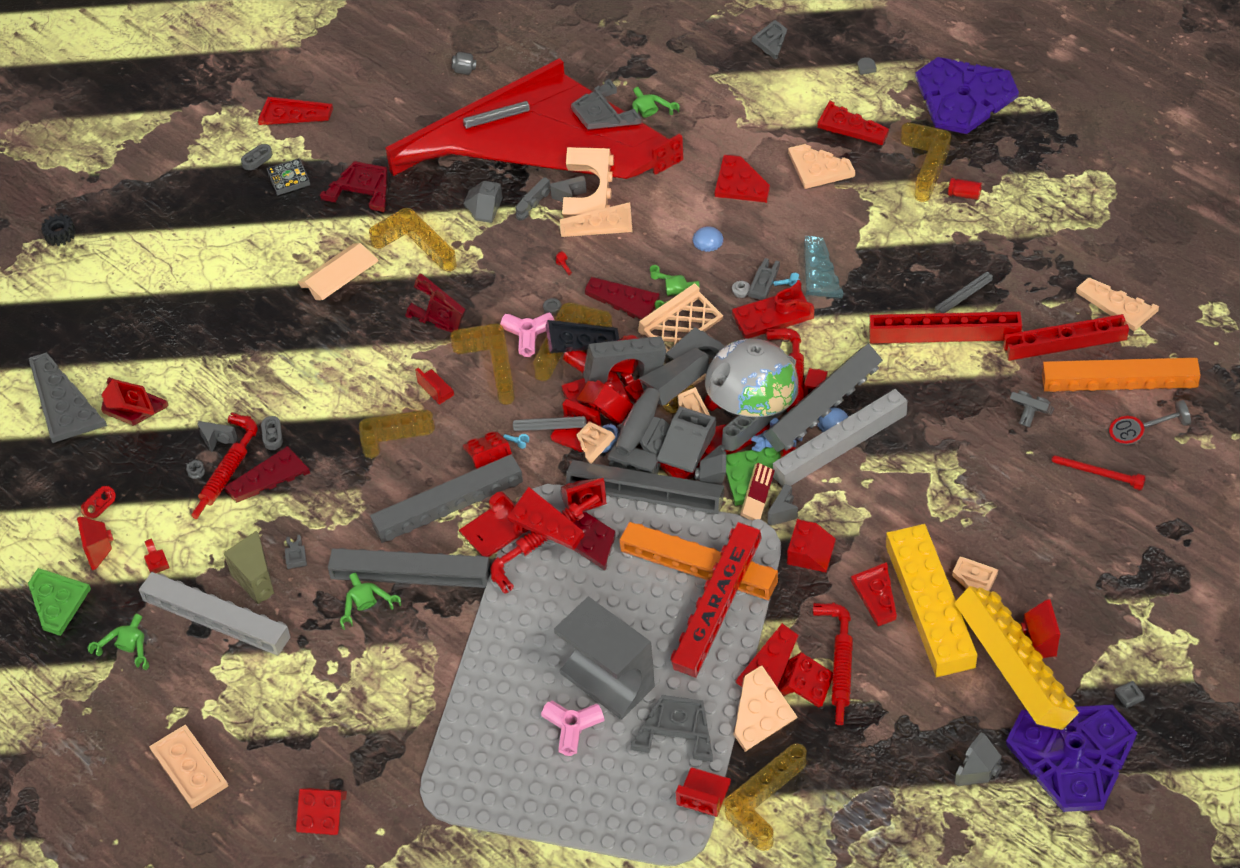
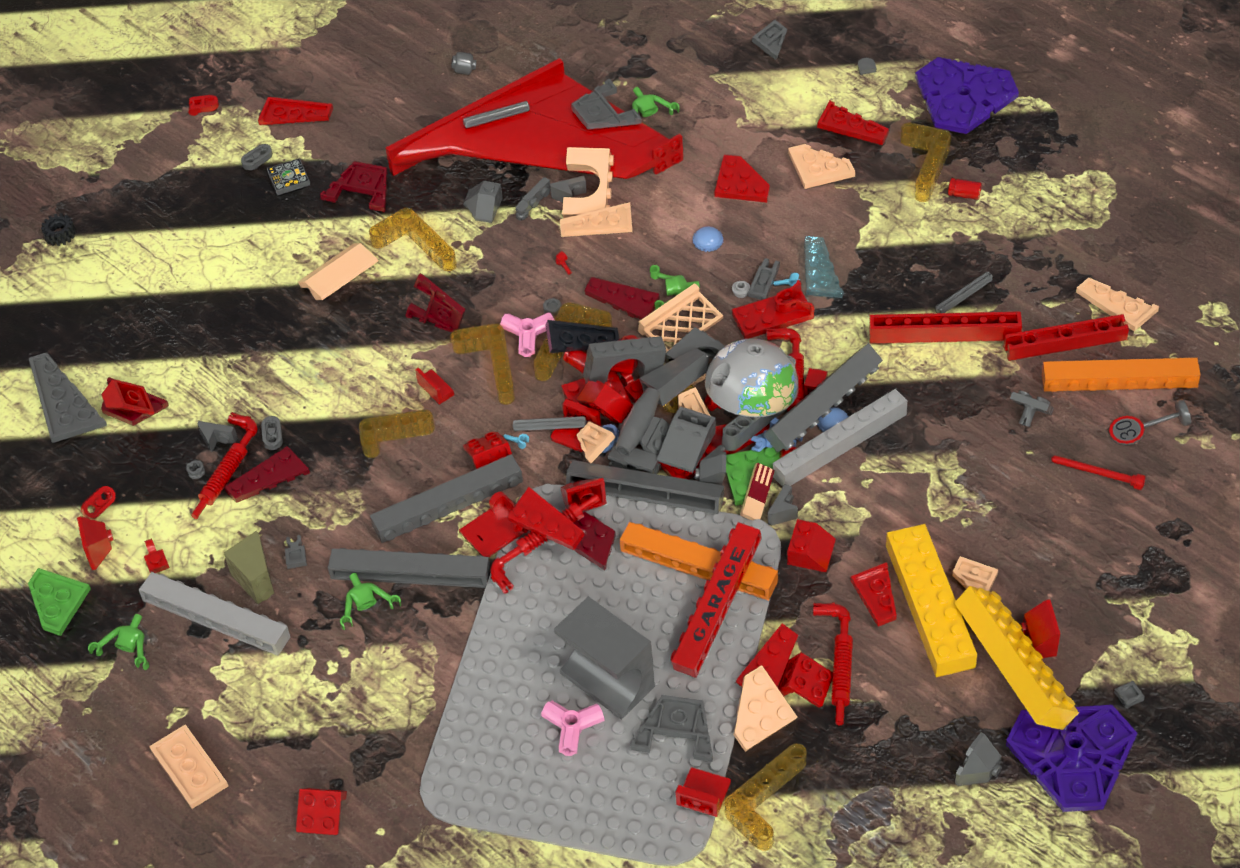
(202, 104): none -> red plate

